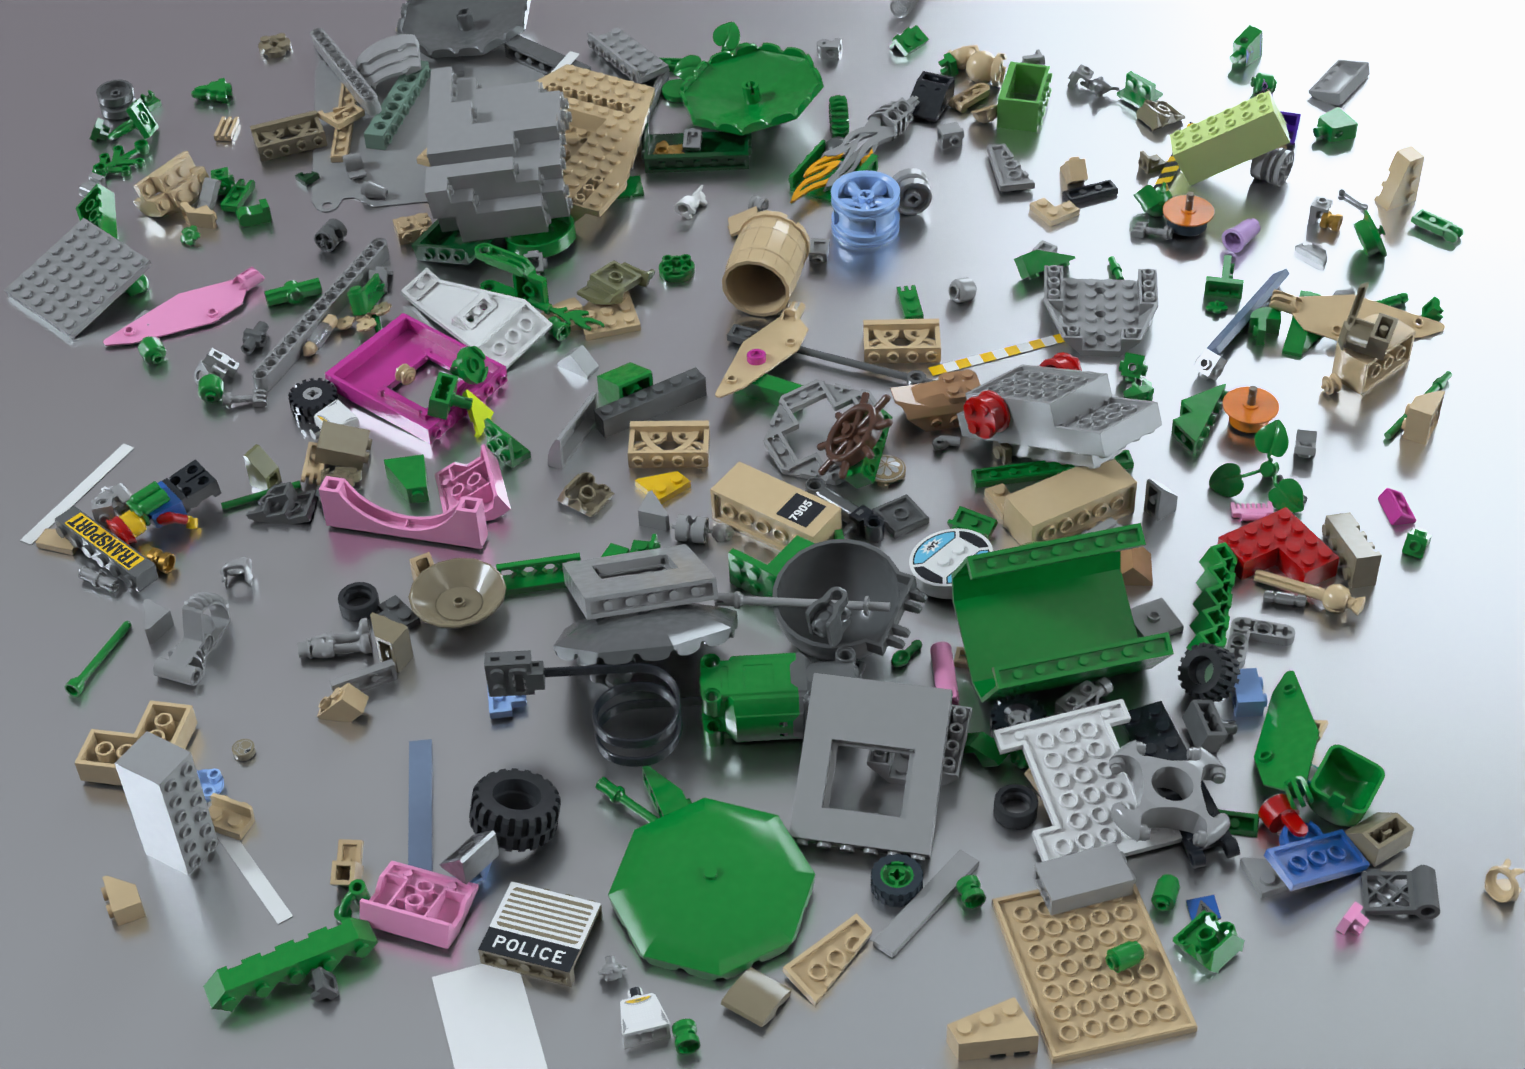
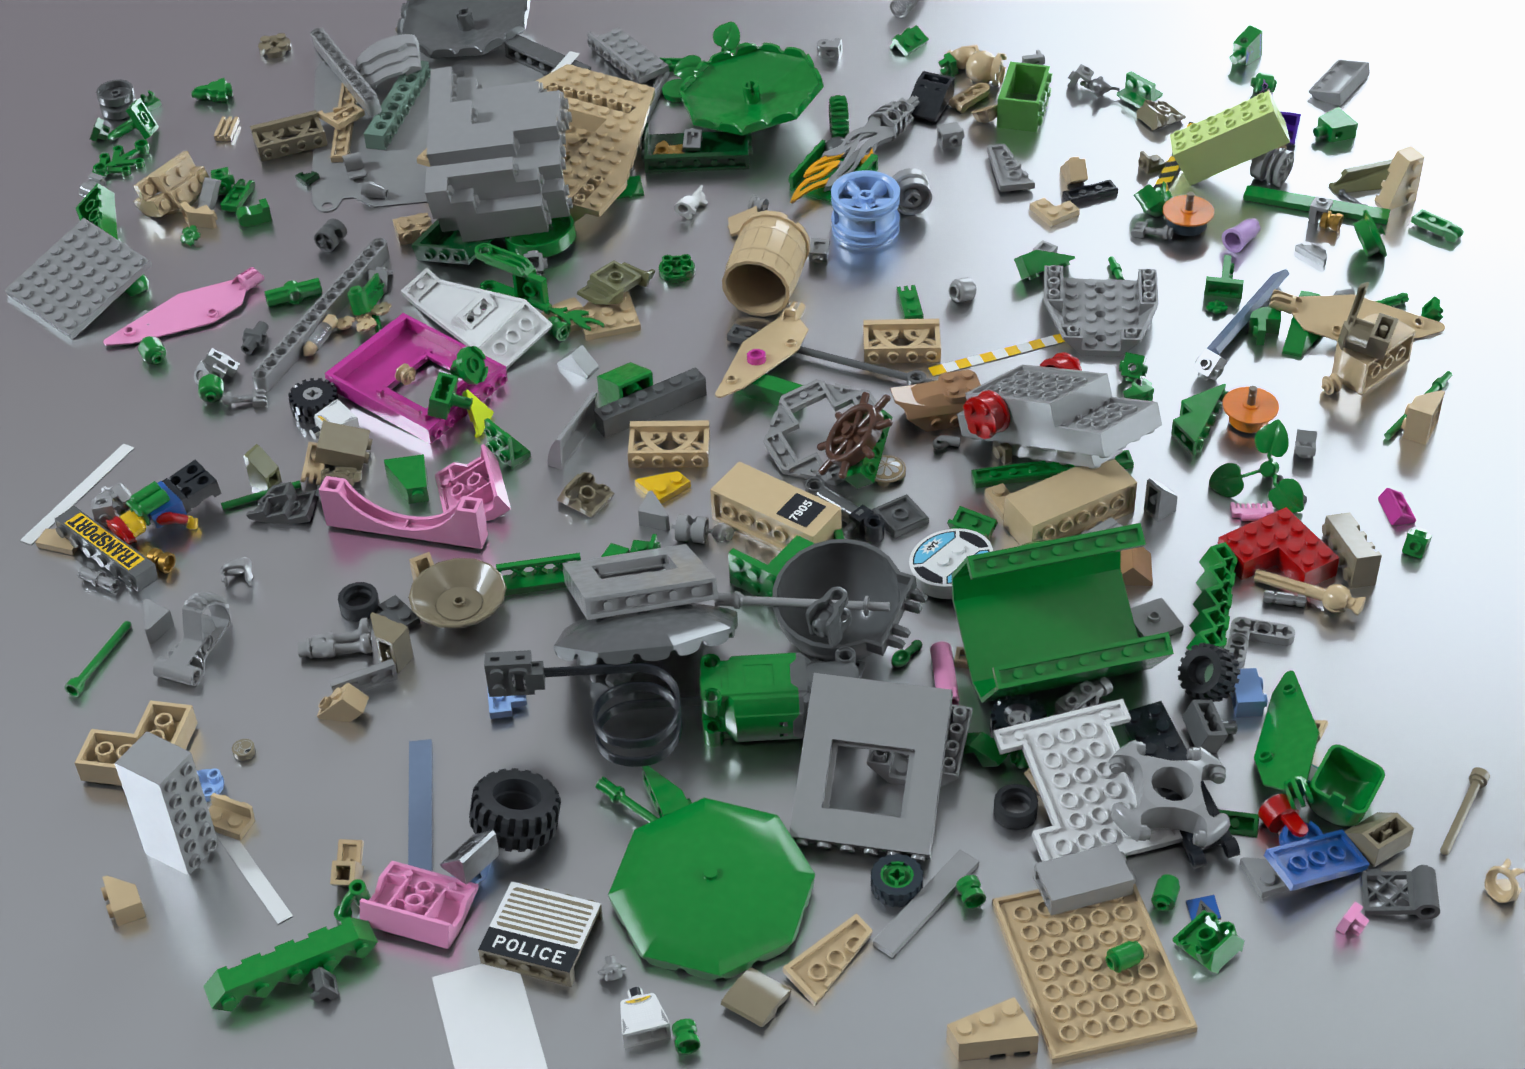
(1303, 202): none -> green tile
(1362, 177): none -> olive wedge
(1478, 778): none -> dark tan piece

